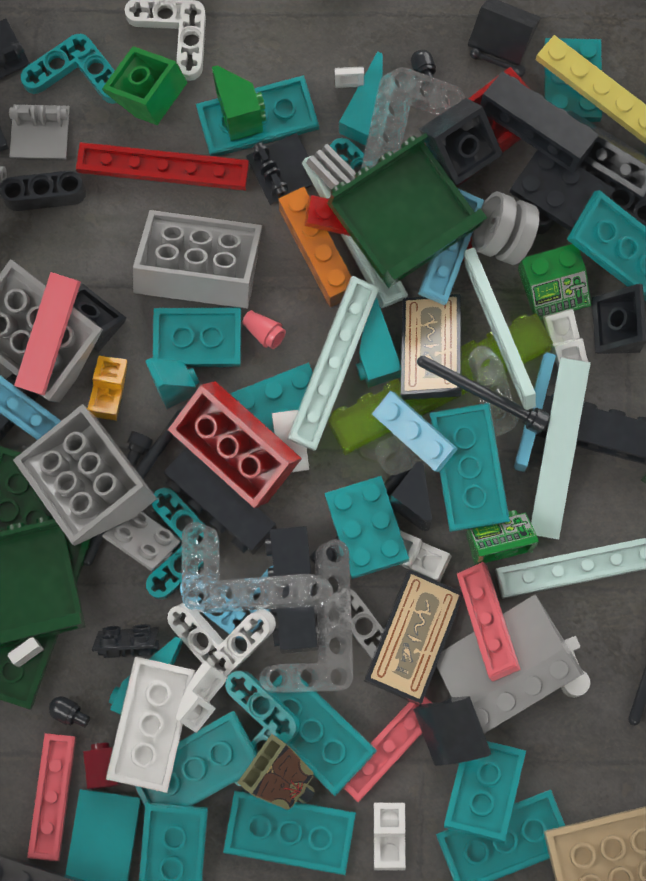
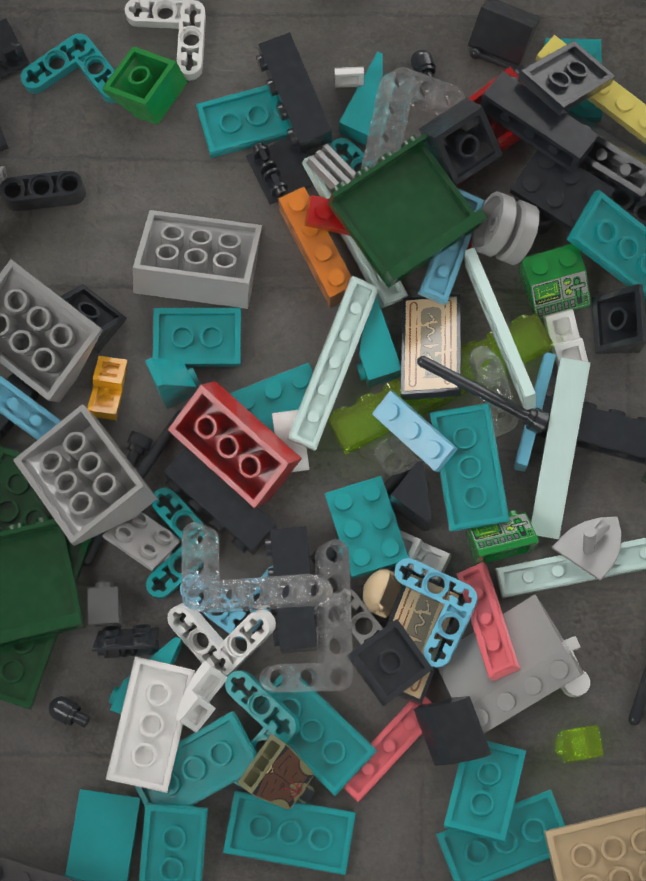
(25, 652): white tile -> none
(39, 131): light grey hinge -> none
(47, 333): coral tile -> none
(51, 797): coral tile -> none
(97, 765): dark red brick -> none
(104, 605): none -> dark grey brick
(162, 166): red plate -> none
(239, 104): green slope -> none
(264, 329): coral cone -> none
(294, 93): none -> black brick
(381, 592): none -> tan hair
(389, 662): none -> black plate
(389, 836): white slope -> none
(450, 608): none -> medium azure beam
(566, 77): none -> black plate
(579, 744): none -> clear neon green brick
(592, 545): none -> light grey shield

